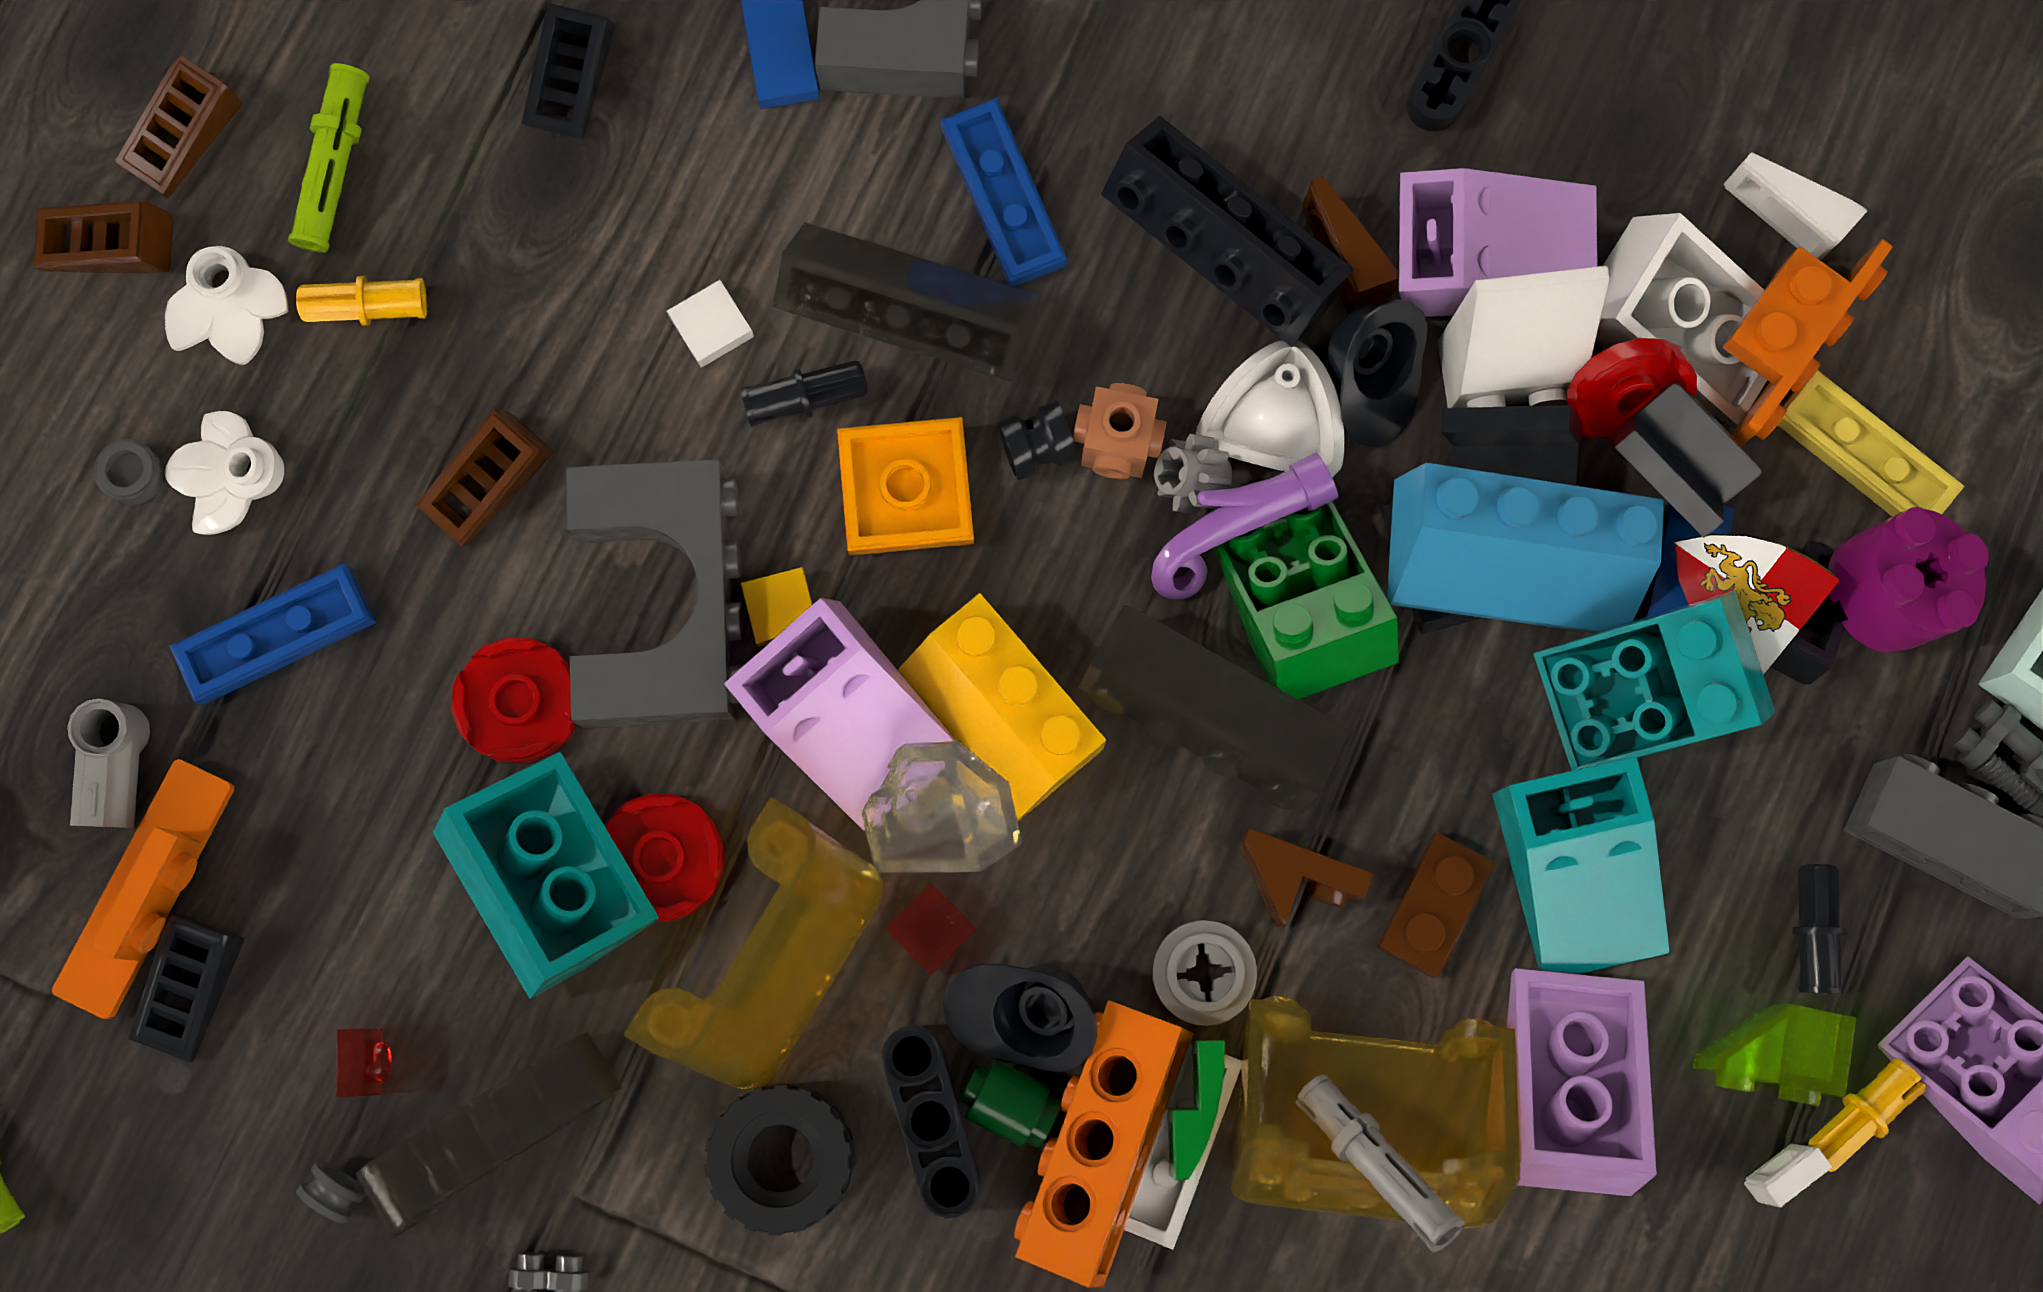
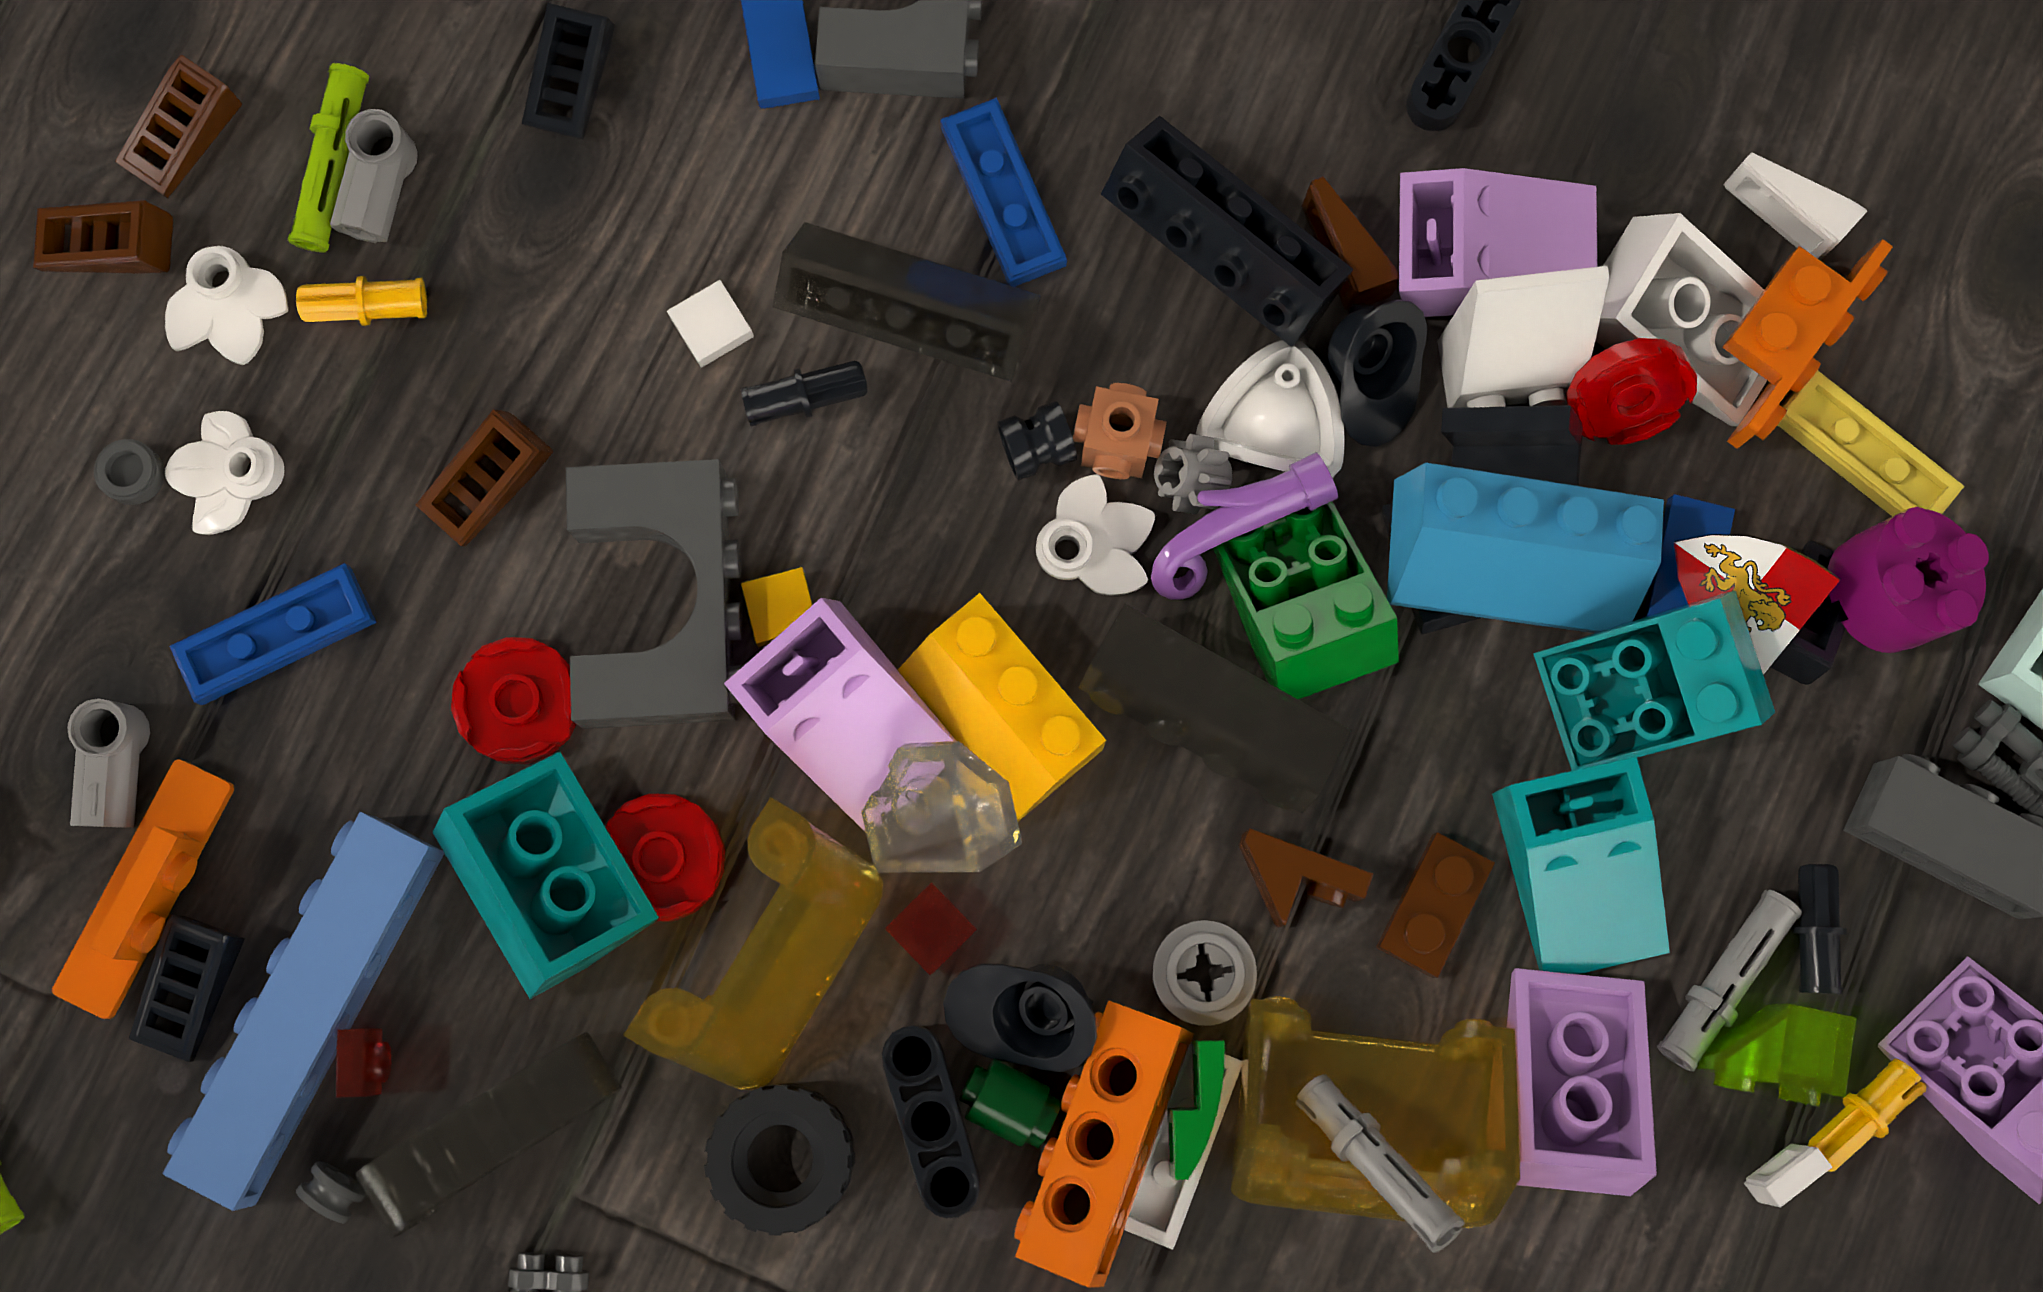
(292, 1027): none -> medium blue brick
(372, 182): none -> light grey piece
(905, 486): light orange plate -> none
(1104, 535): none -> white plate
(1686, 456): black panel -> none
(1715, 1000): none -> light grey pin

